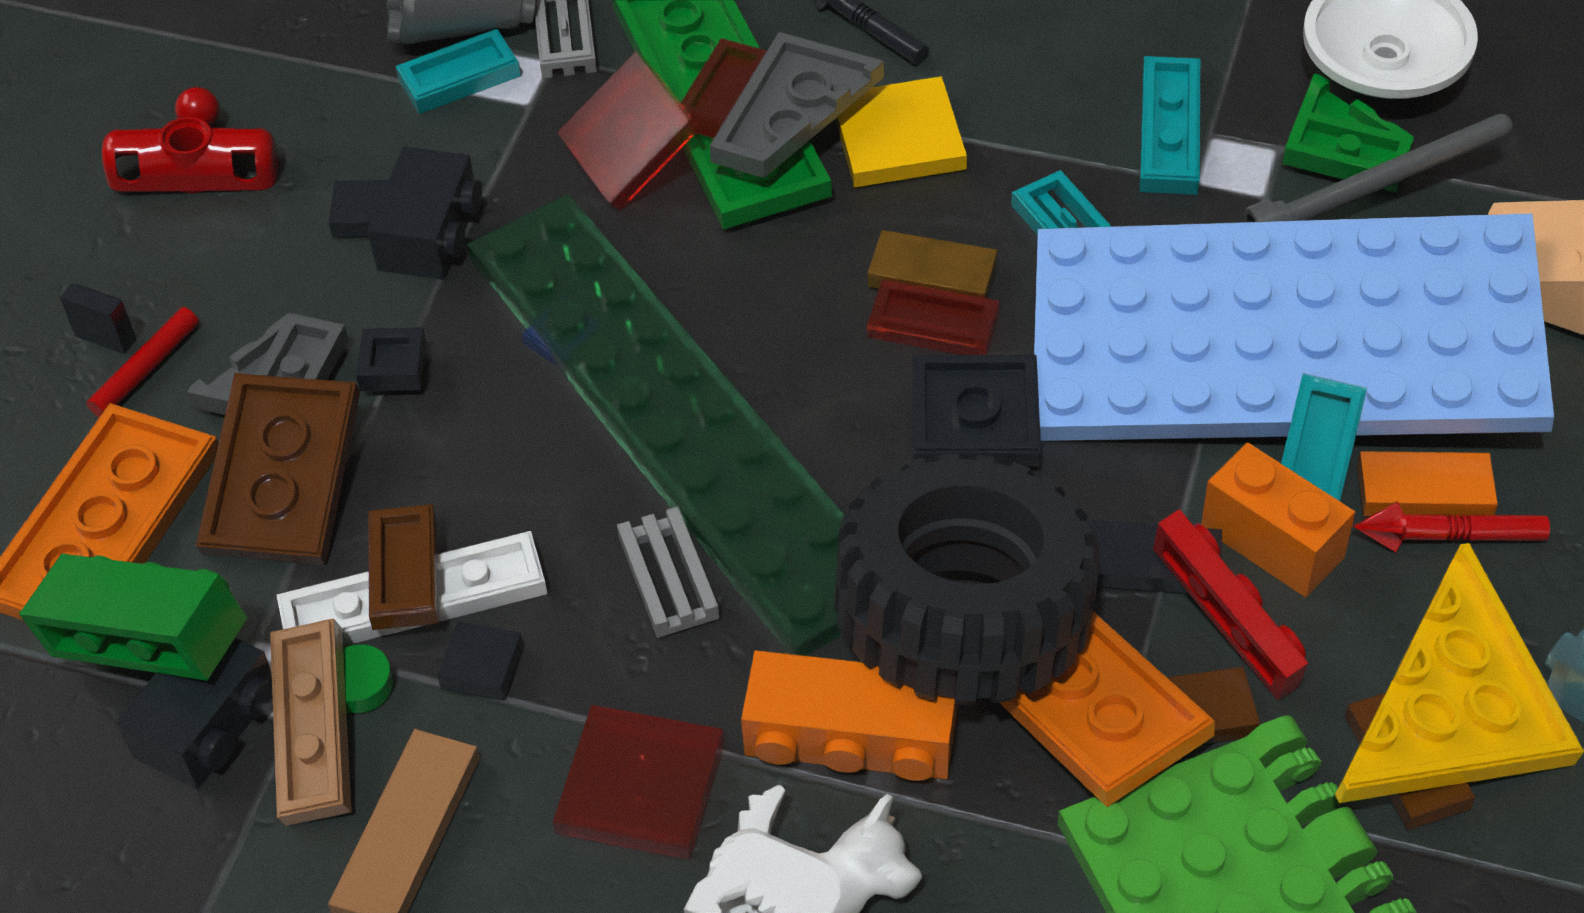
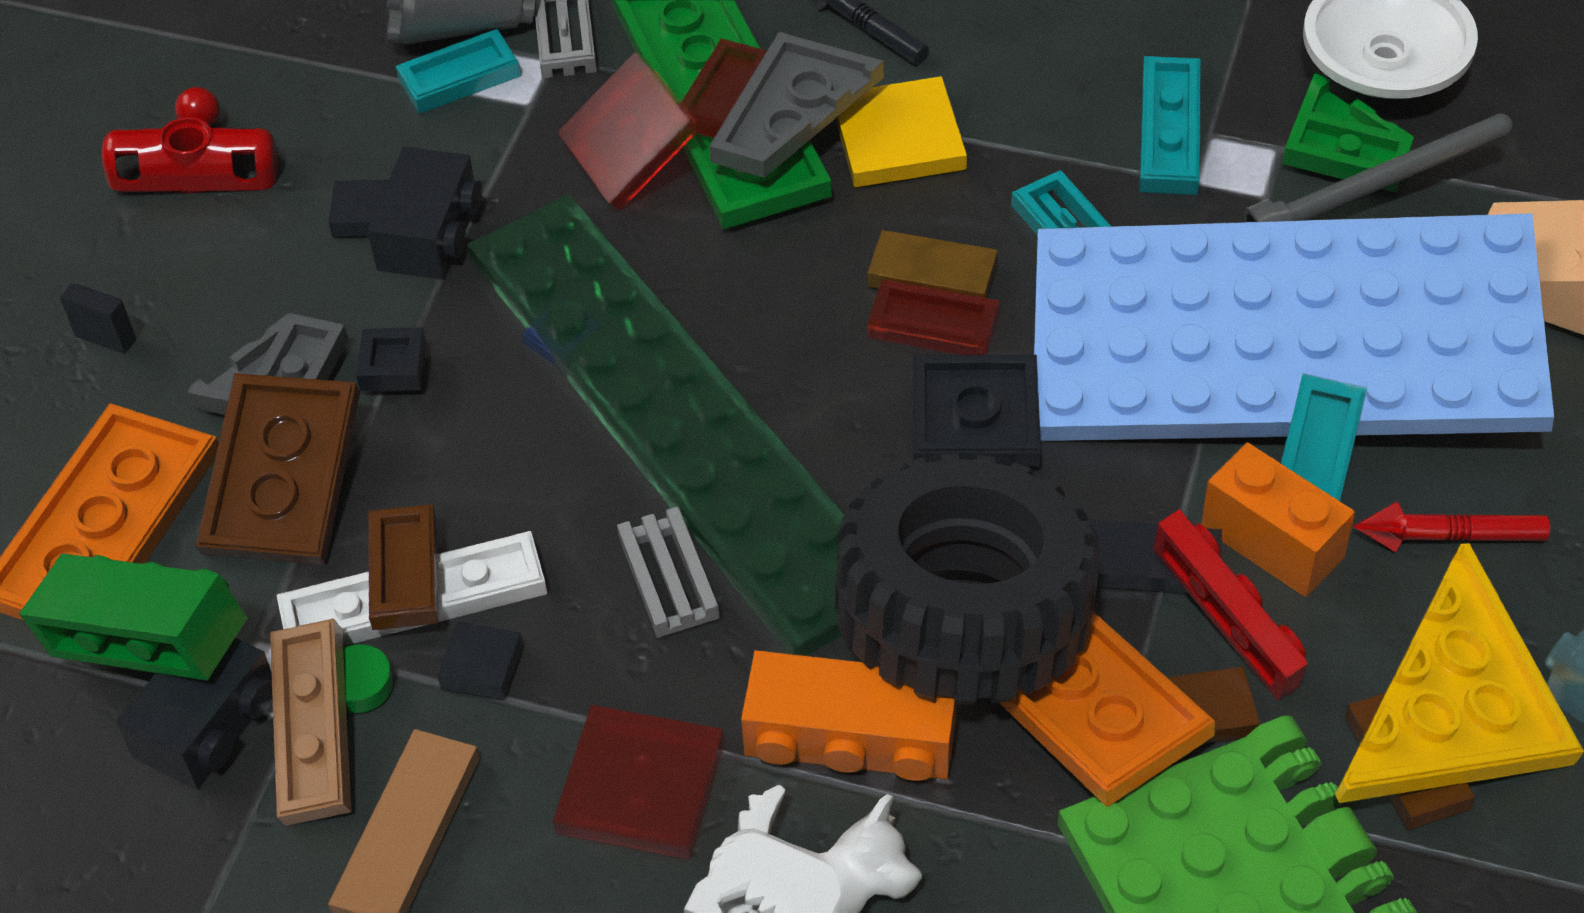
(143, 361): red piece -> none
(1427, 482): orange tile -> none

